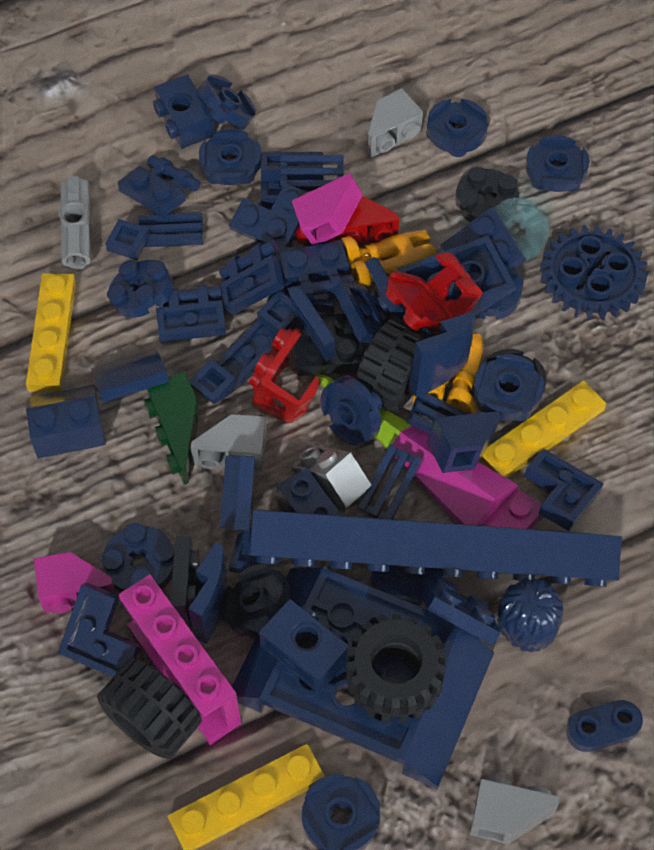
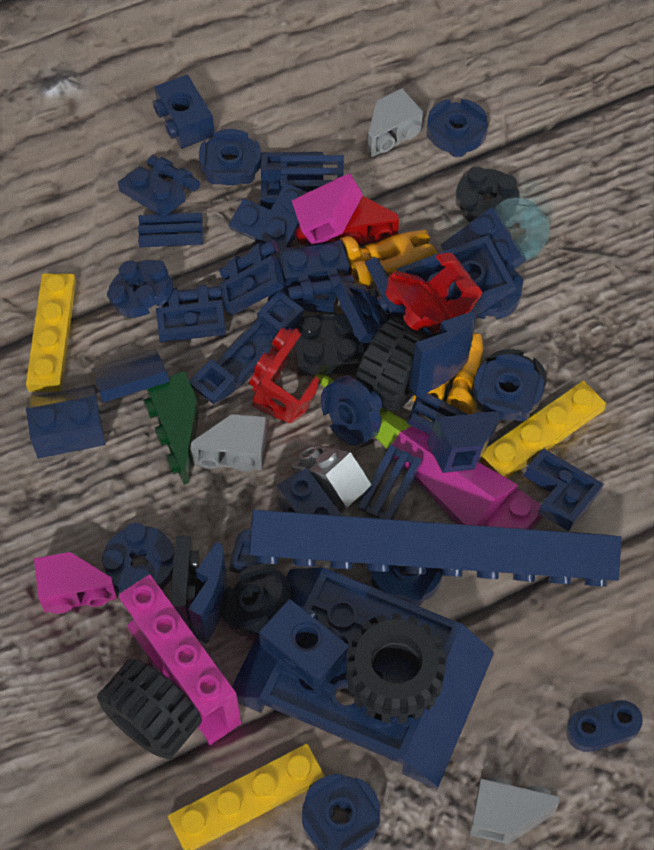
(75, 223): light grey piece -> none
(88, 634): dark blue plate -> none
(127, 239): dark blue tile -> none
(225, 102): dark blue plate -> none
(237, 492): dark blue slope -> none
(313, 324): dark blue tile -> none
(465, 612): dark blue plate -> none
(530, 614): dark blue hair -> none
(553, 178): dark blue plate -> none
(618, 279): dark blue gear -> none

